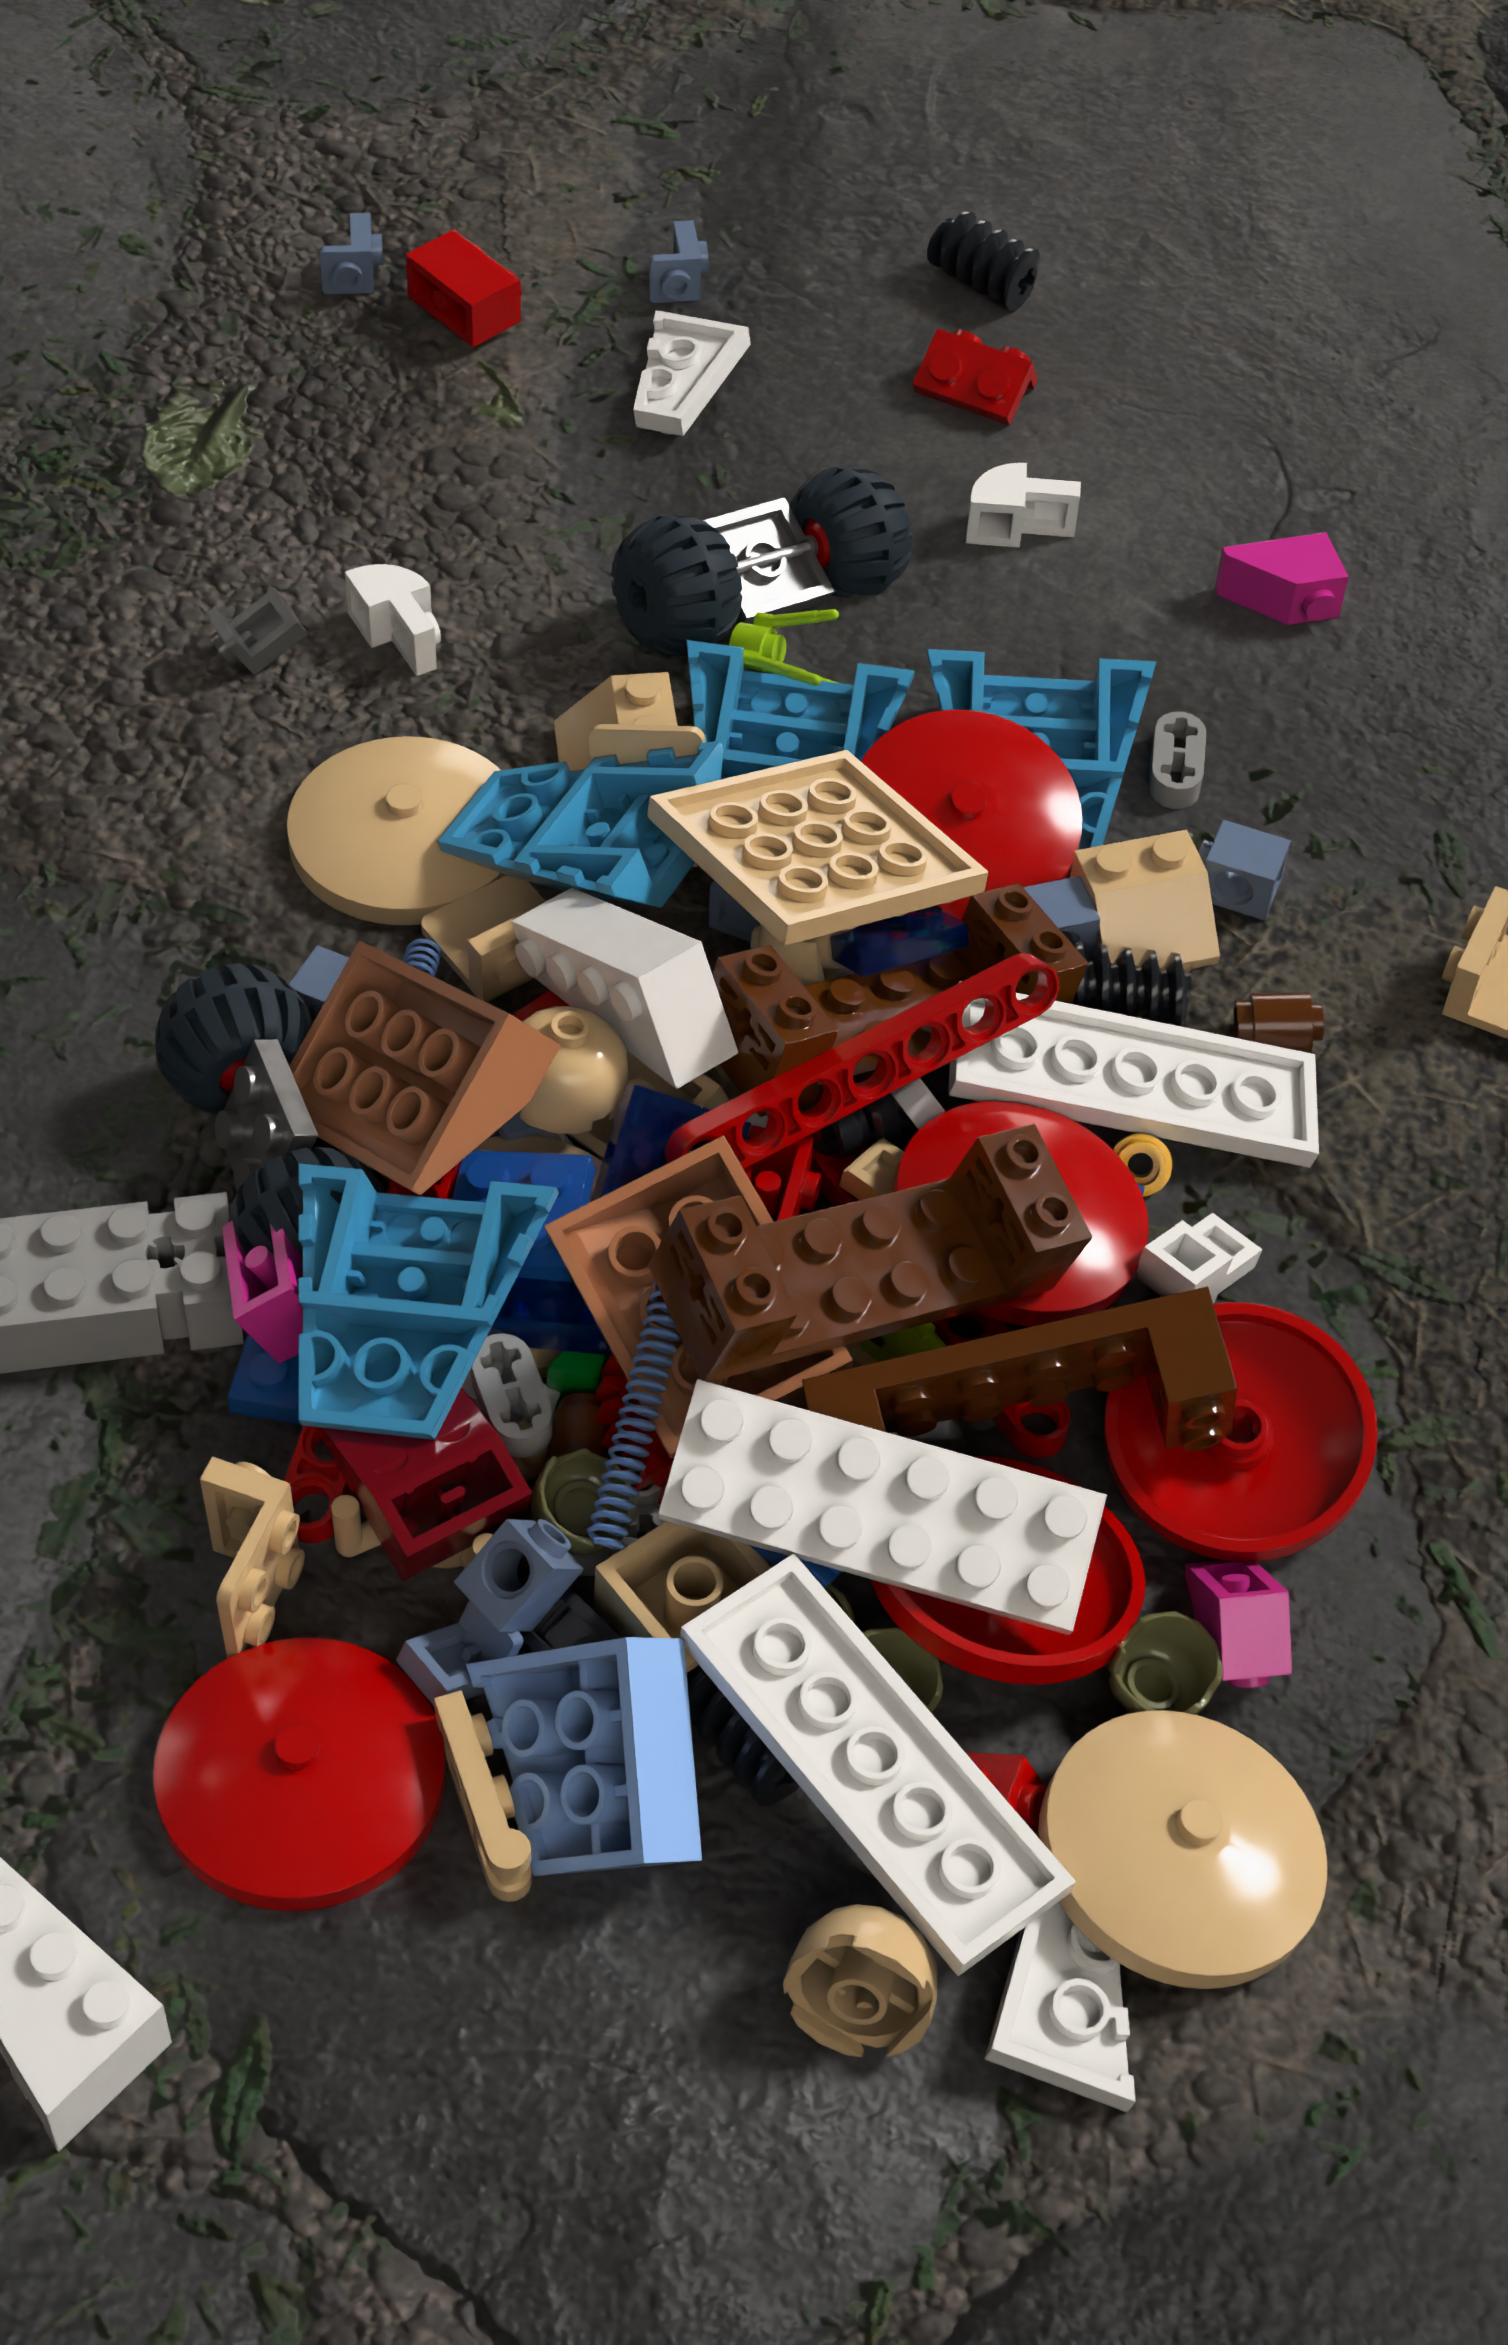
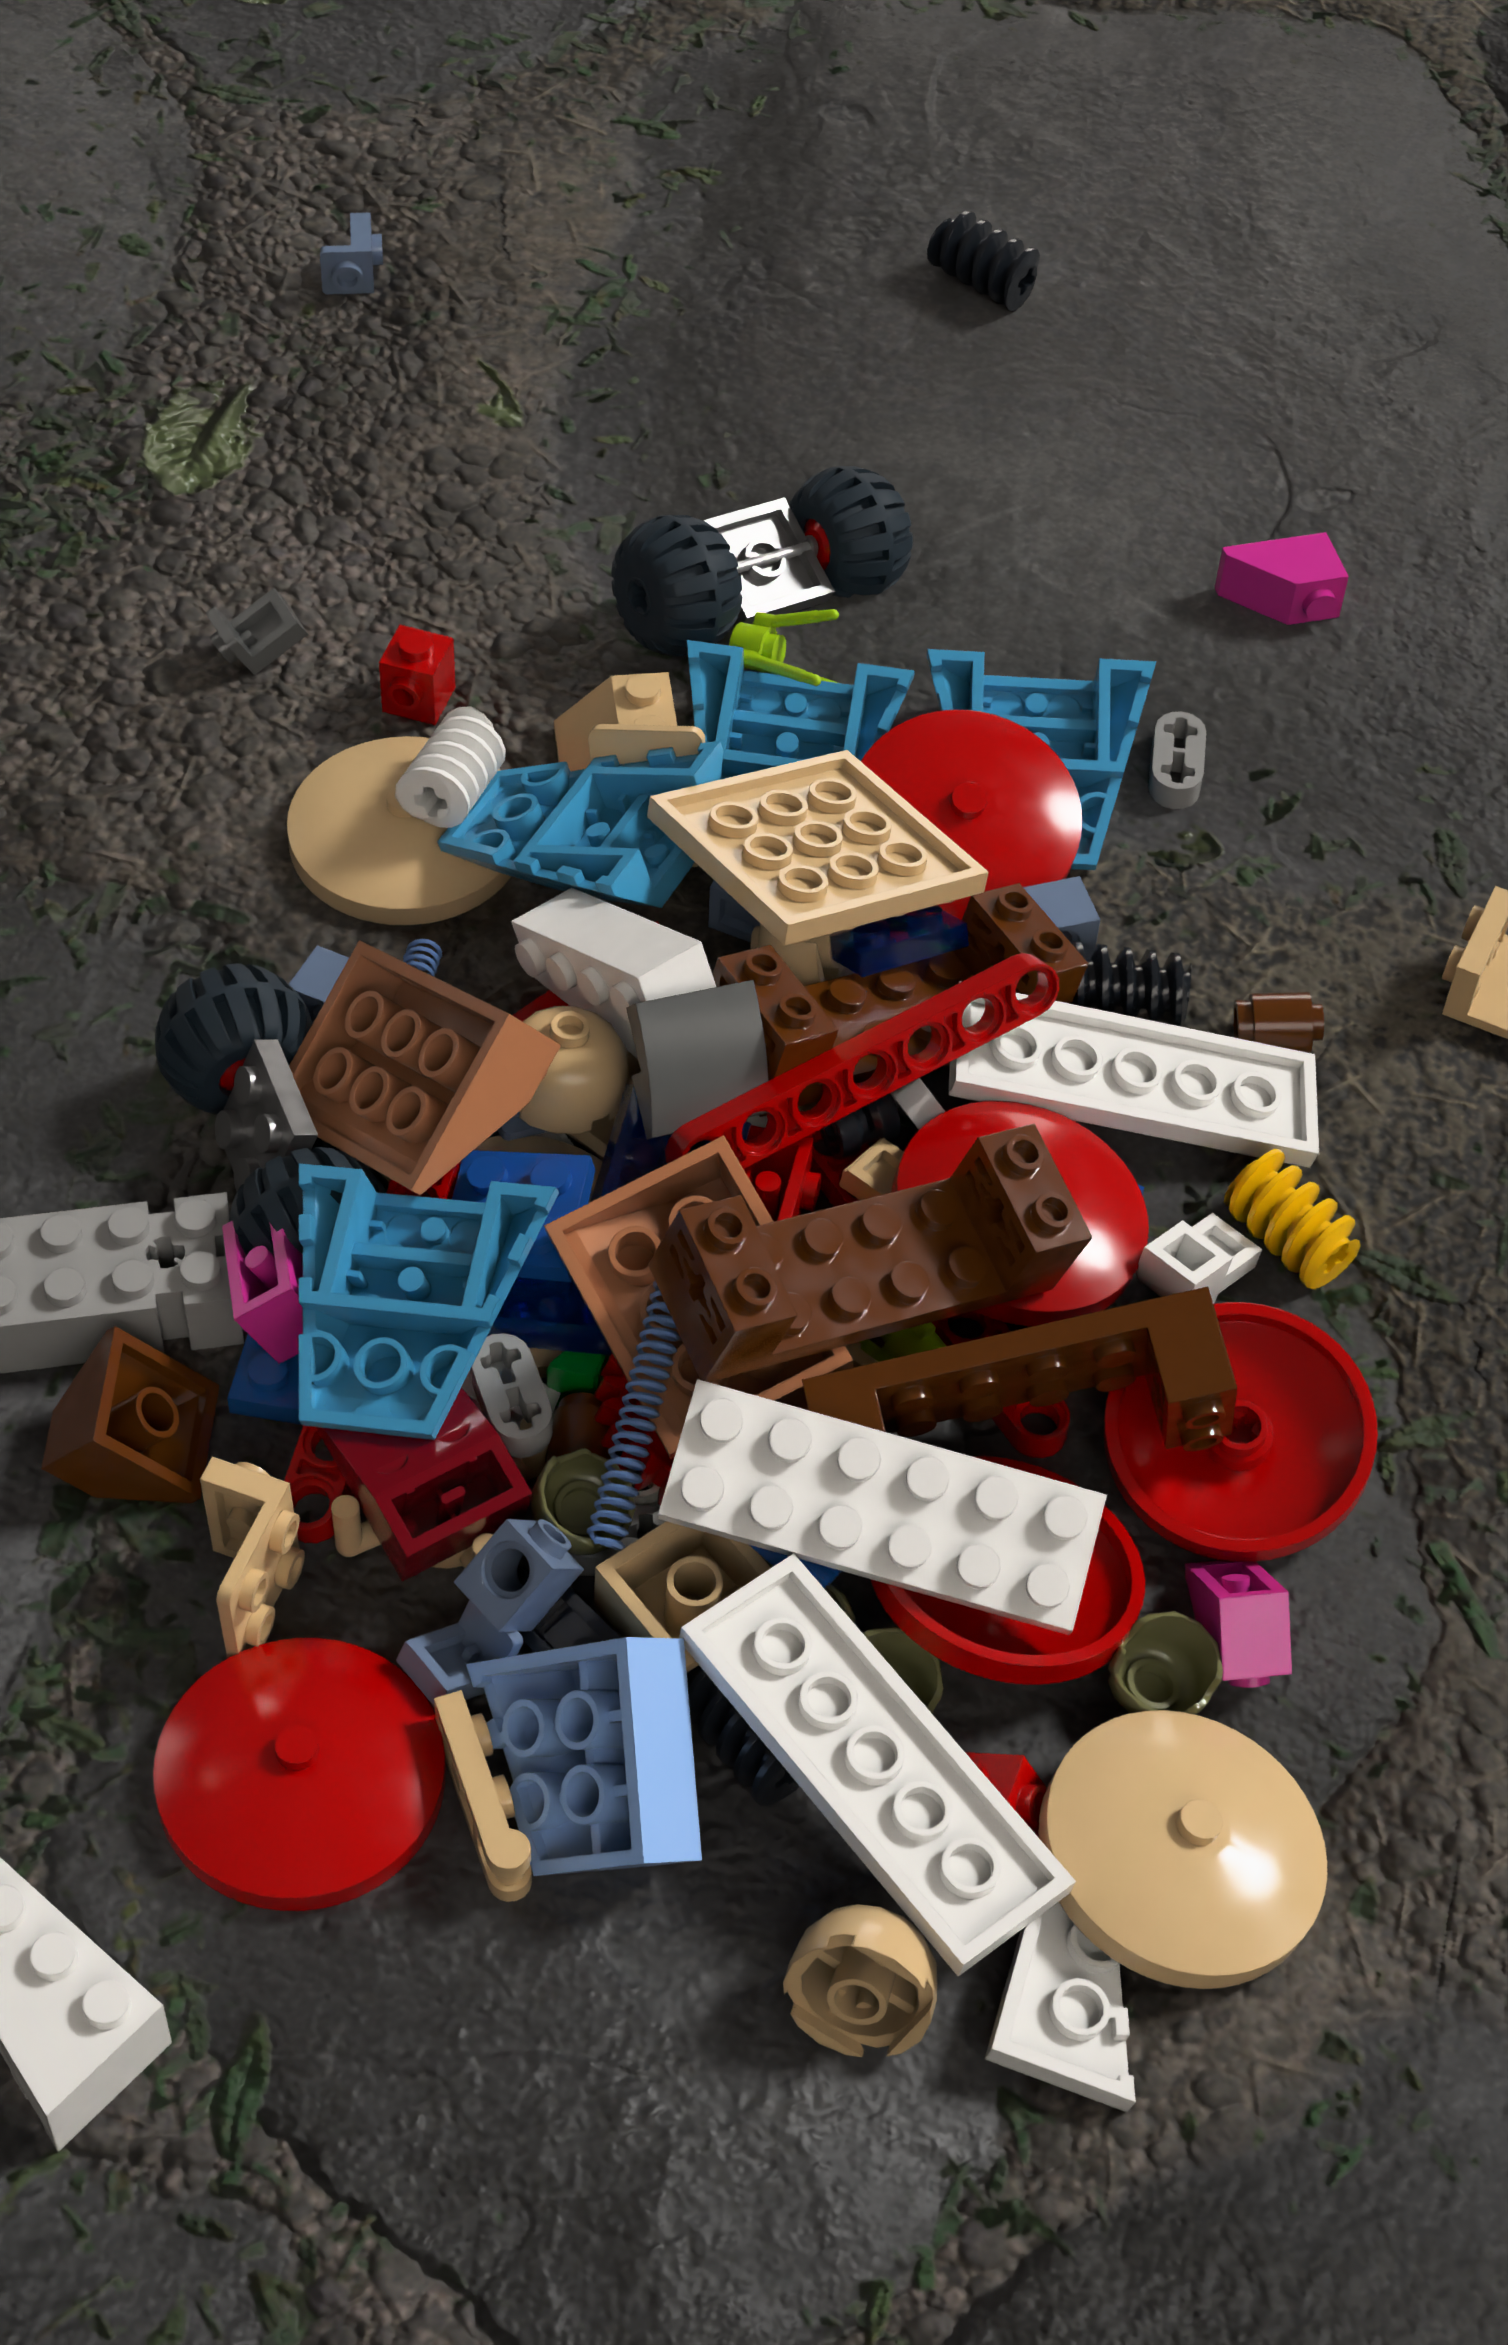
(132, 1424): none -> reddish brown slope
(394, 607): white brick -> none
(417, 674): none -> red brick
(452, 769): none -> white piece
(463, 287): red brick -> none
(479, 935): tan bracket -> none
(678, 275): sand blue bracket -> none
(685, 369): white wing -> none
(696, 1053): none -> dark grey slope
(974, 375): red bracket -> none
(1010, 504): white brick -> none
(1151, 898): tan slope -> none
(1156, 1150): yellow plate -> none
(1244, 868): sand blue brick -> none
(1291, 1221): none -> yellow piece

